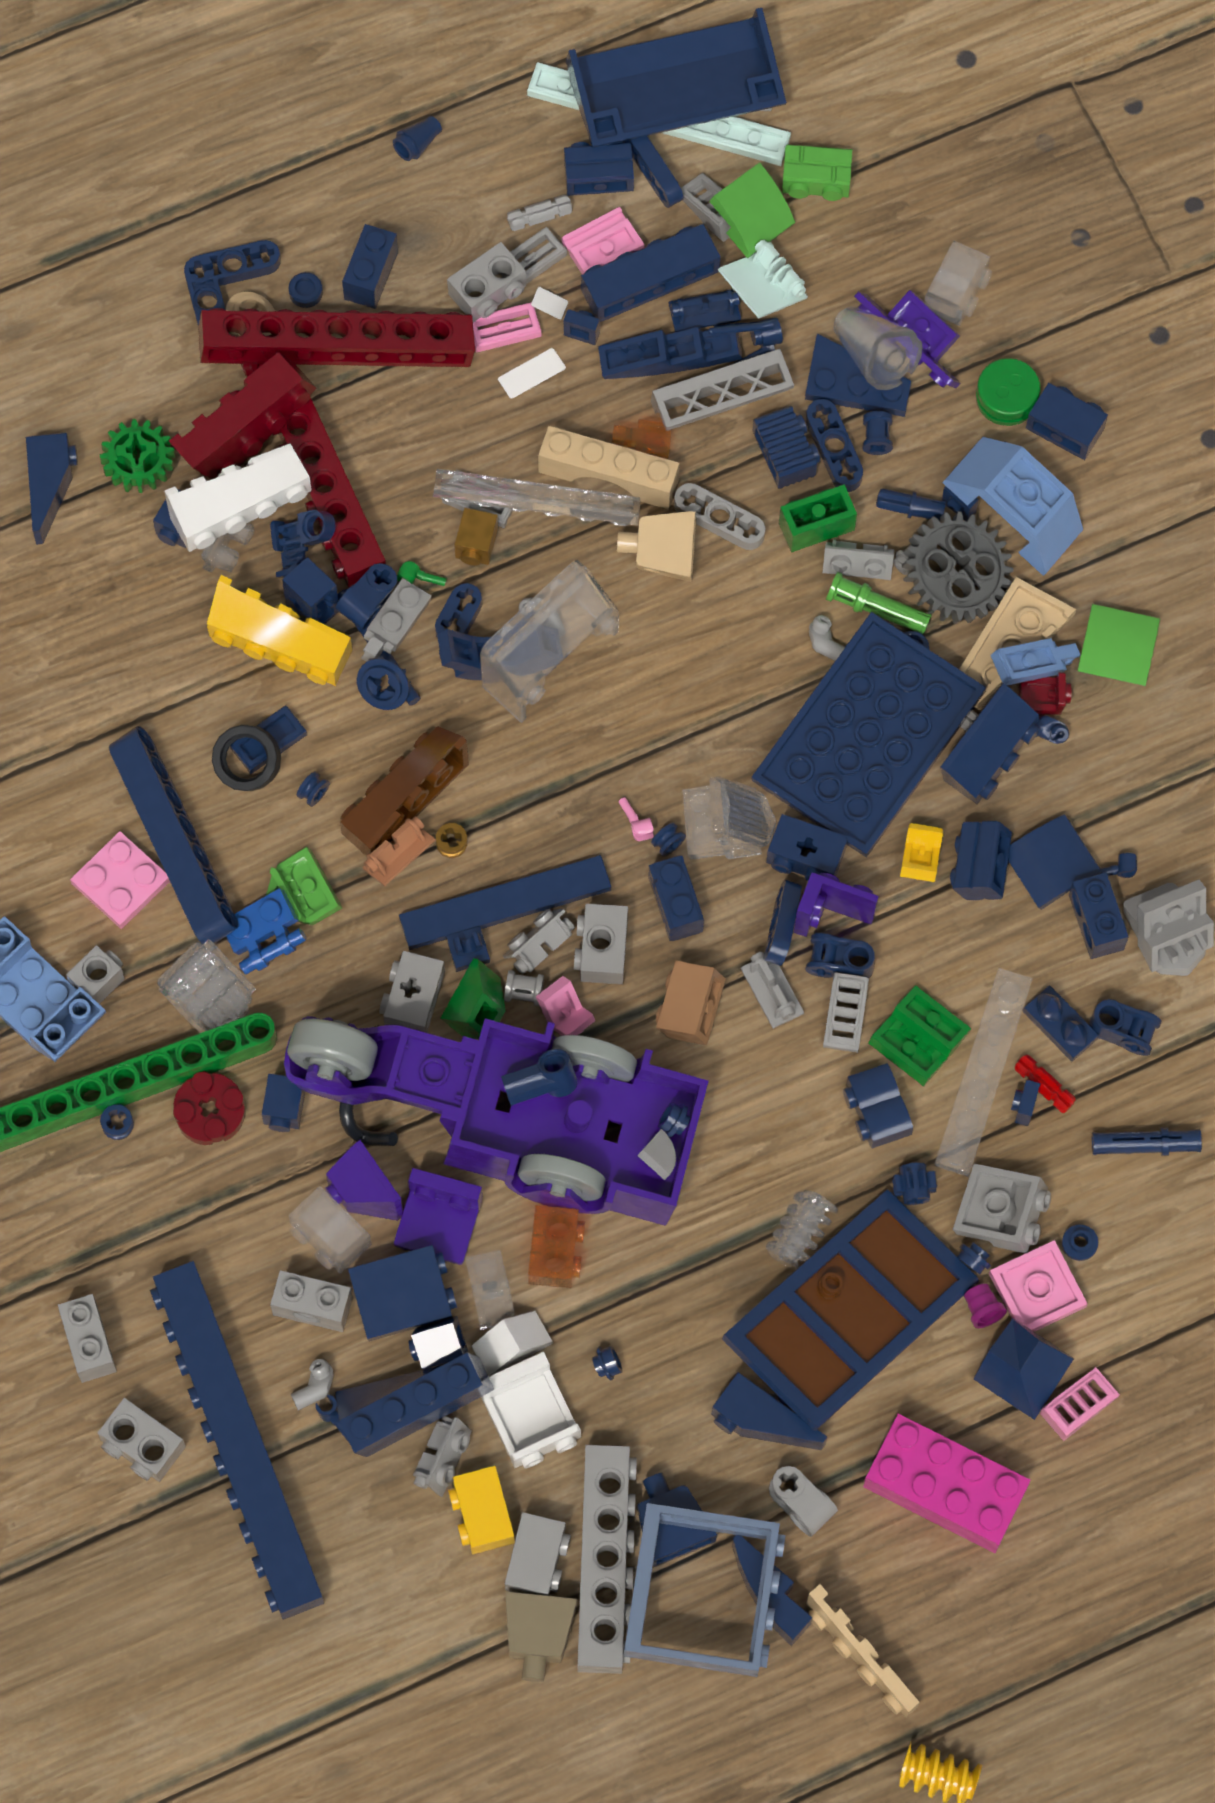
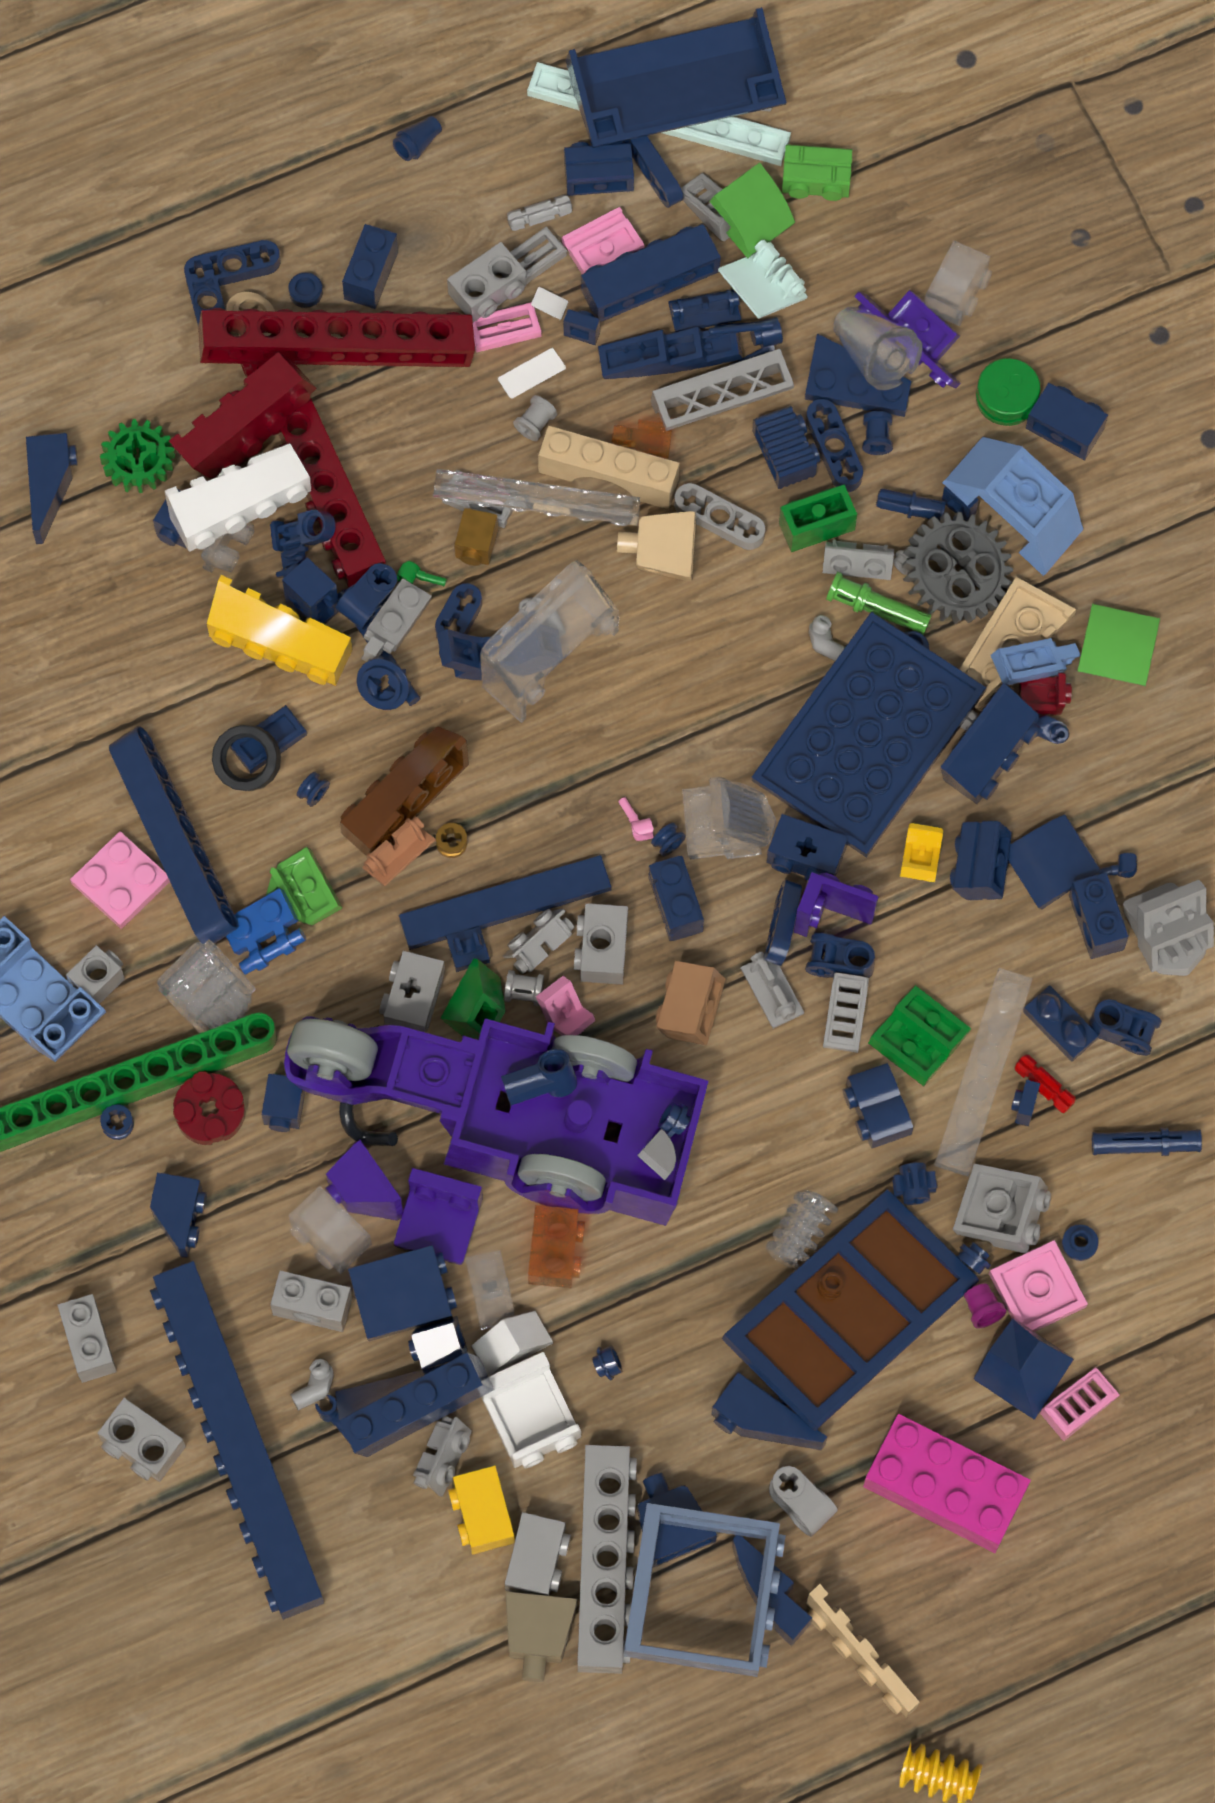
(175, 1208): none -> dark blue slope
(535, 418): none -> light grey bush

